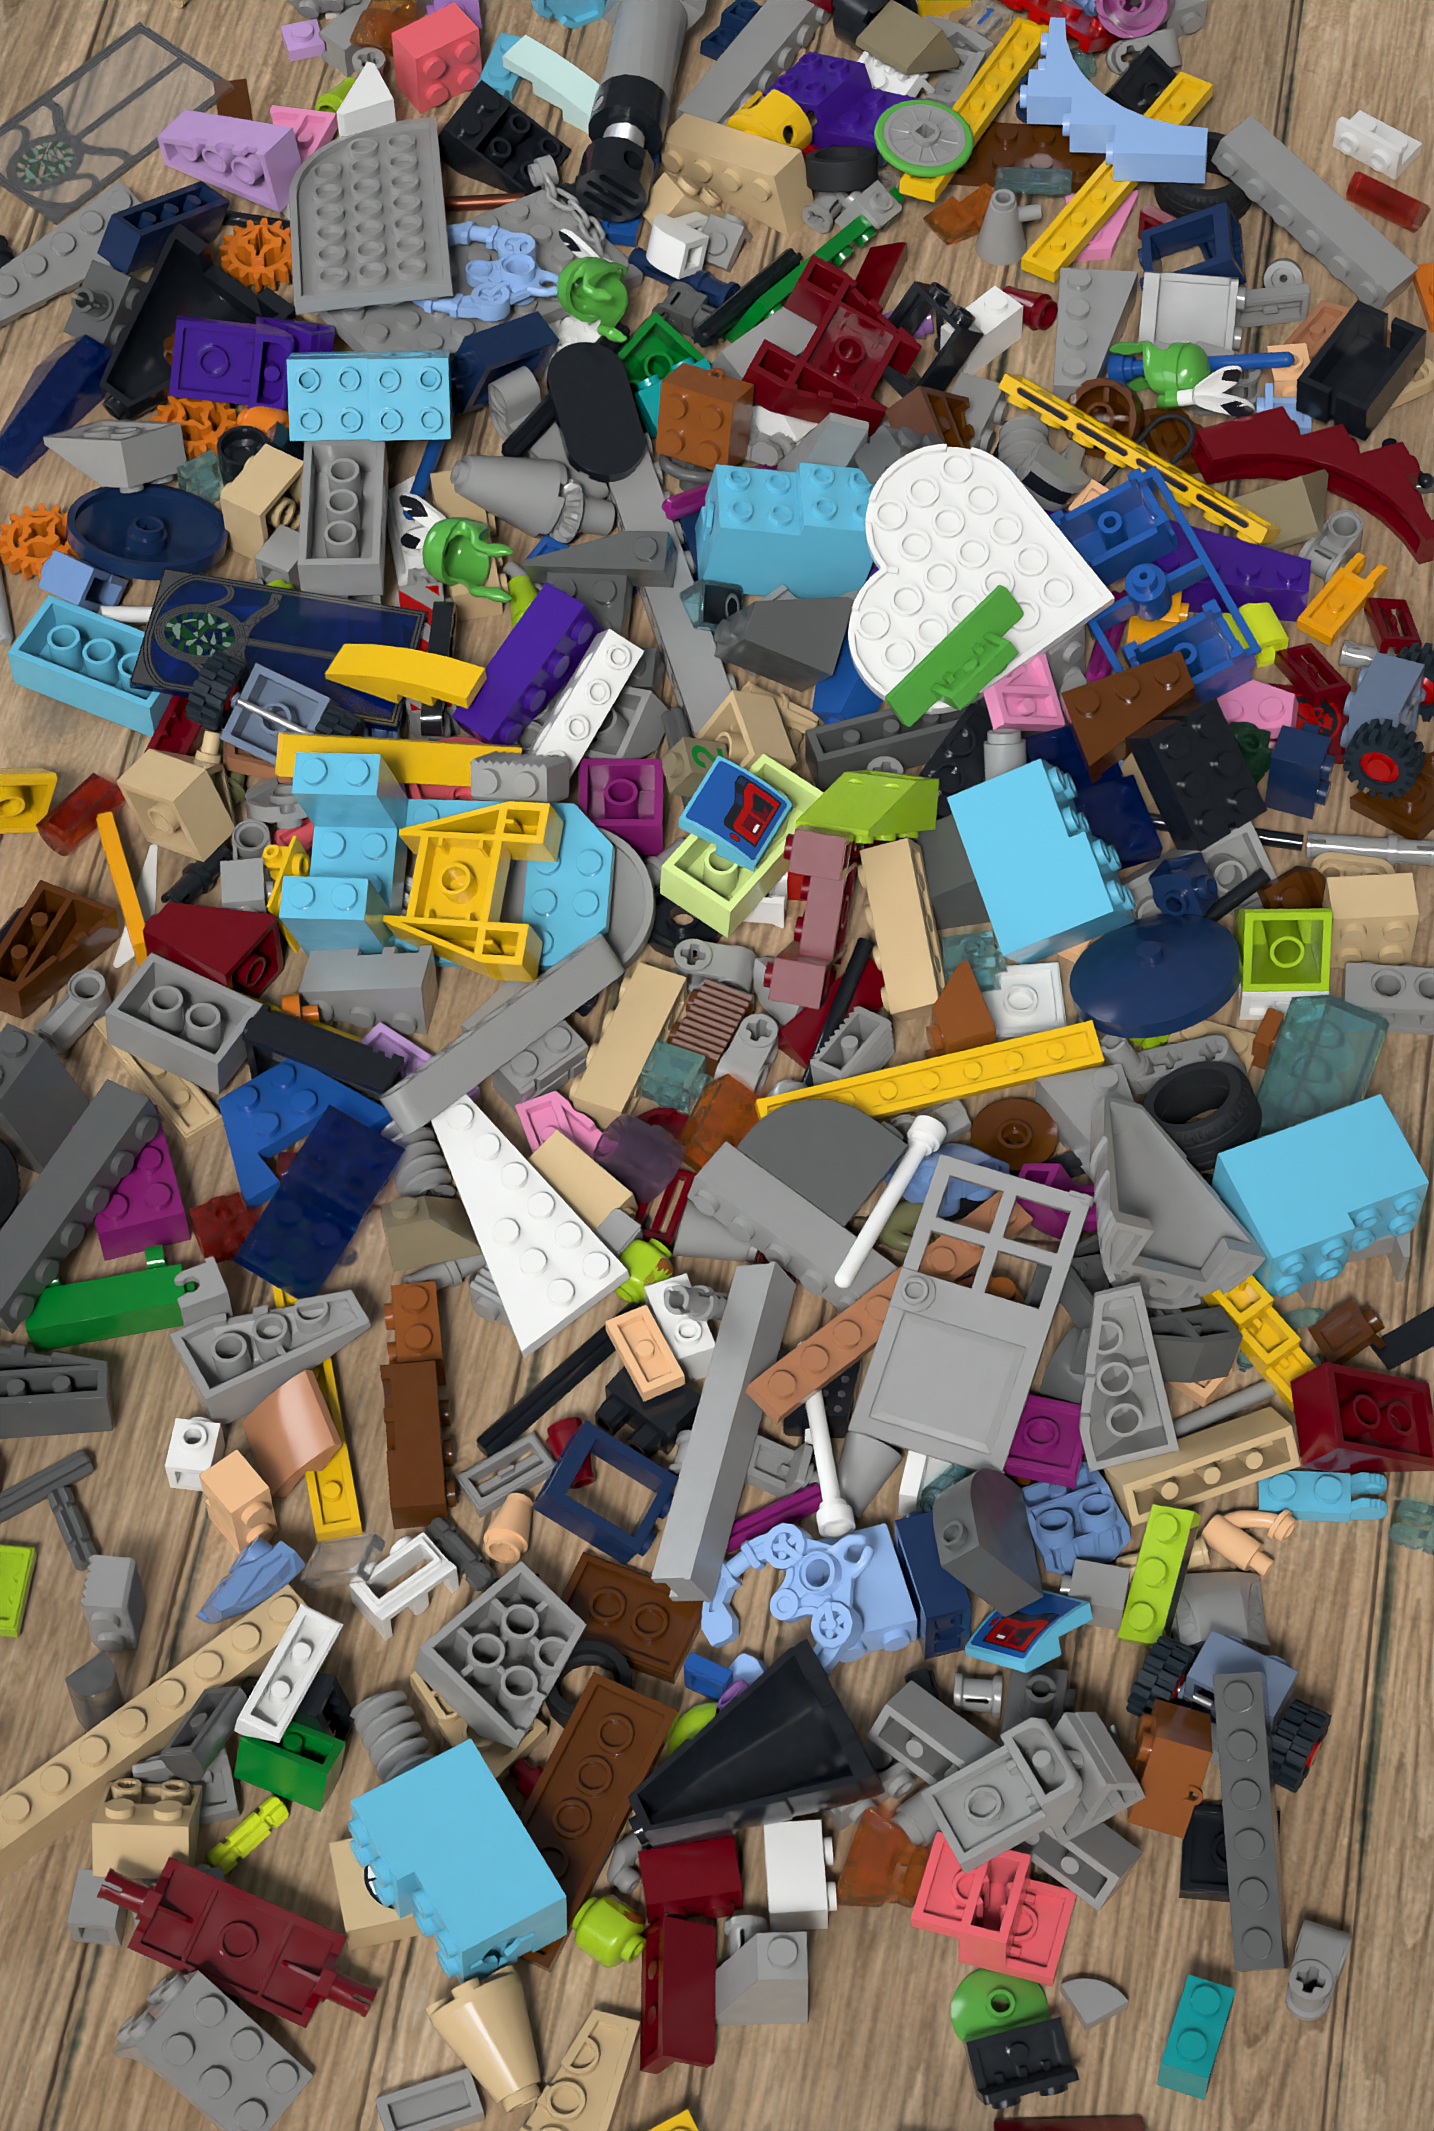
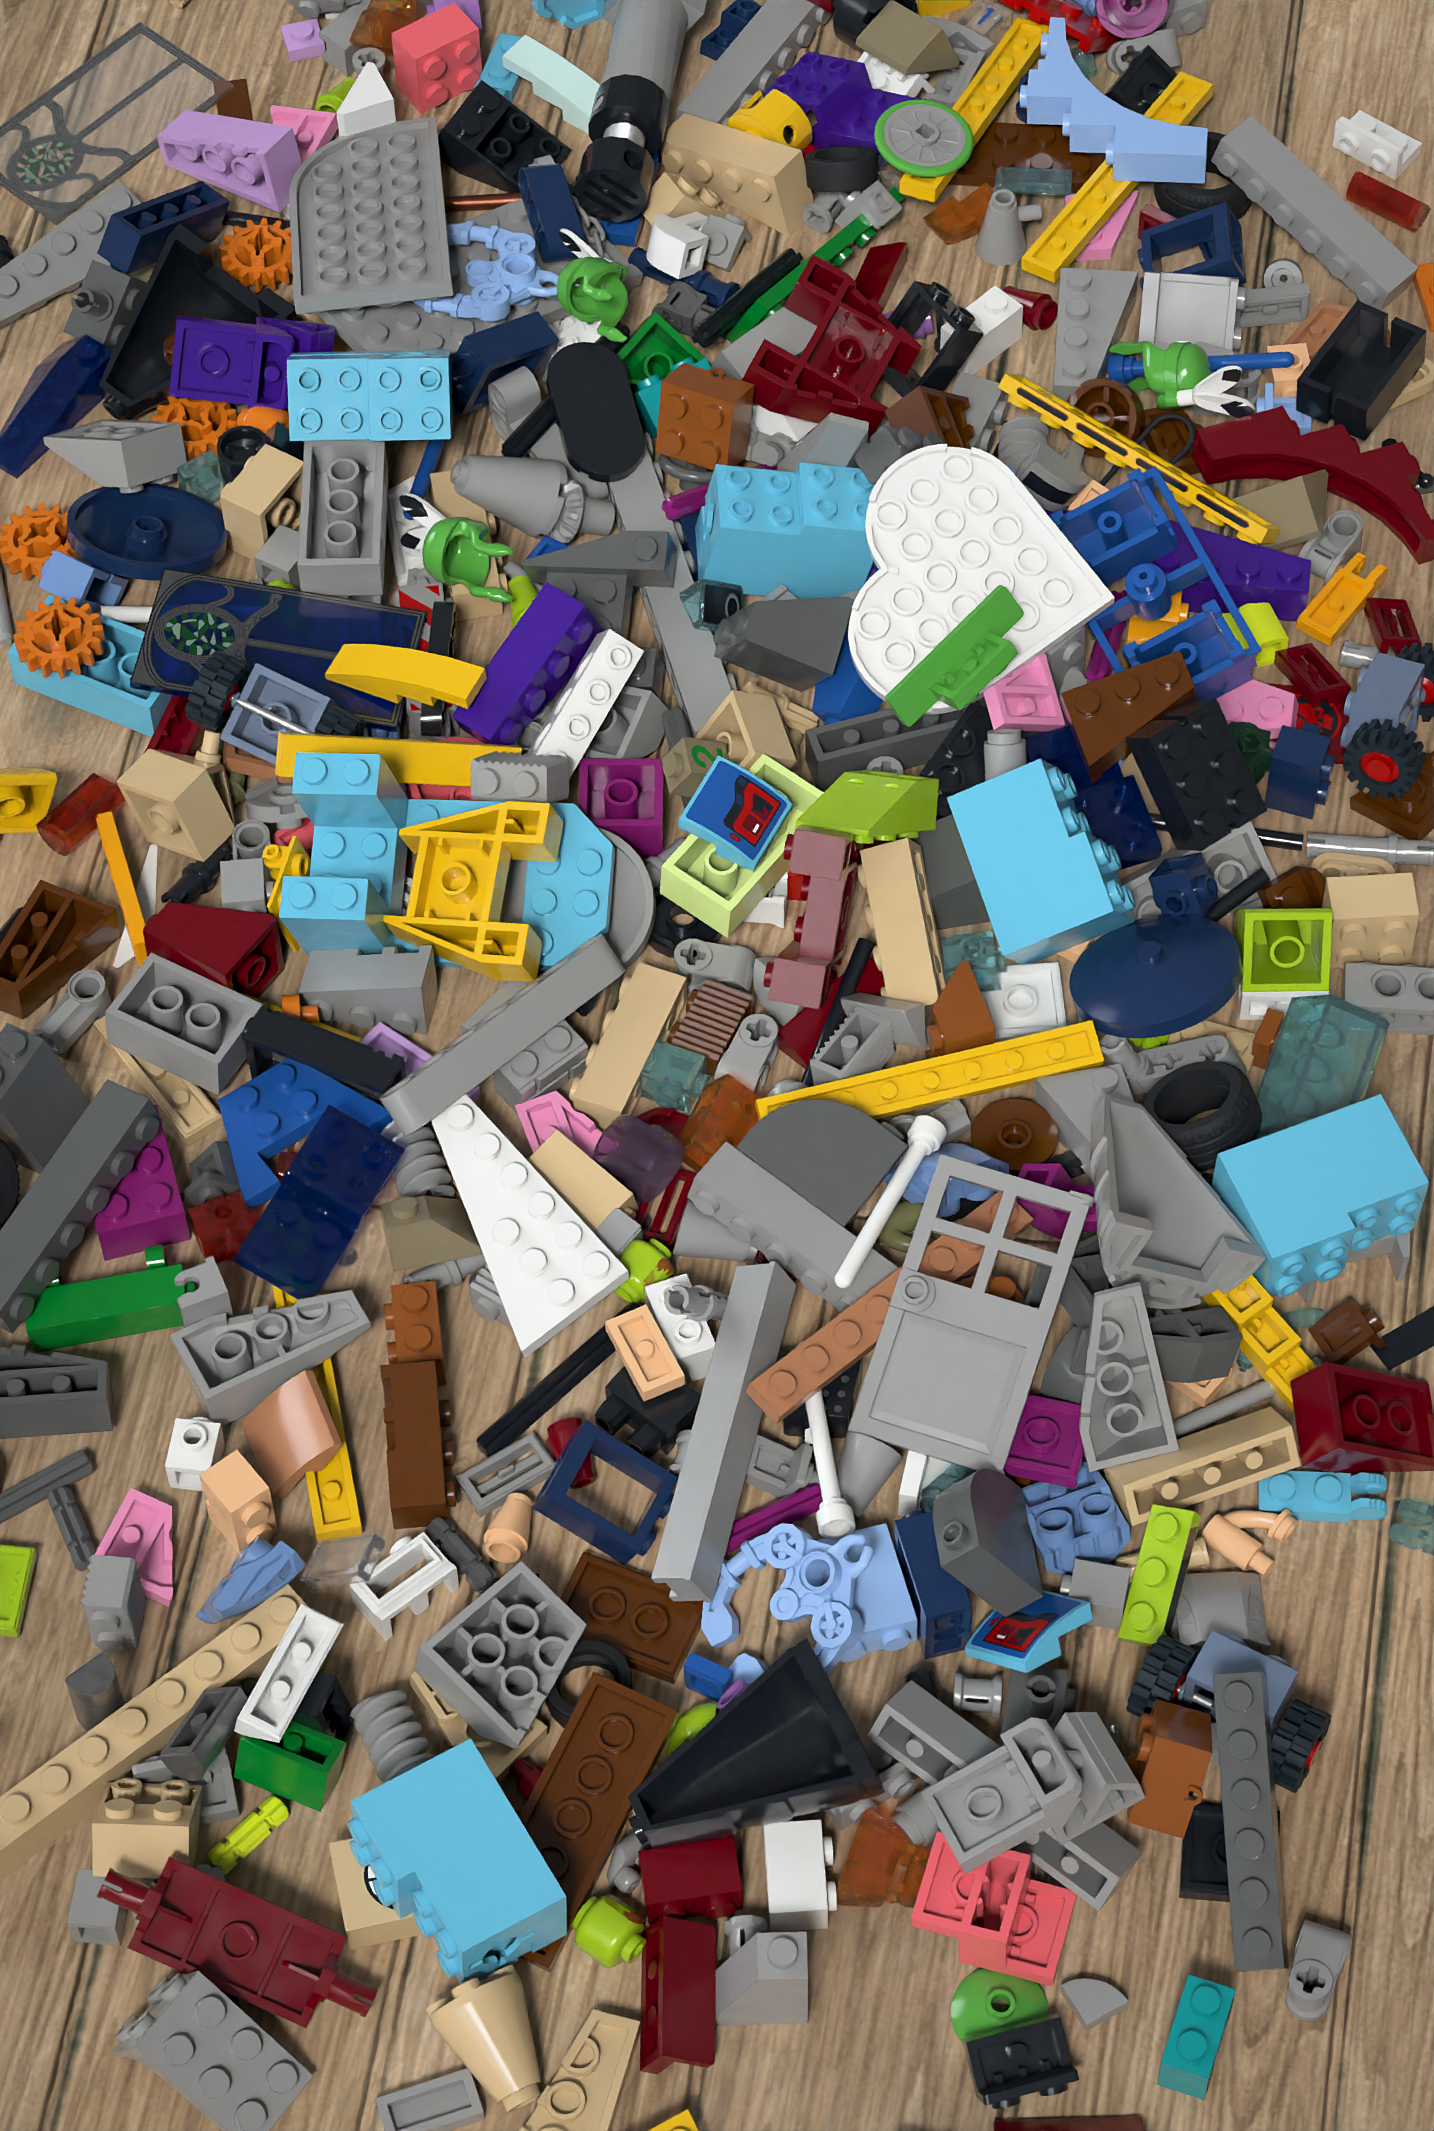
(59, 637): none -> orange gear
(145, 1534): none -> bright pink wing
(212, 1175): none -> dark grey bracket
(549, 210): none -> dark blue beam
(905, 1016): none -> light grey slope

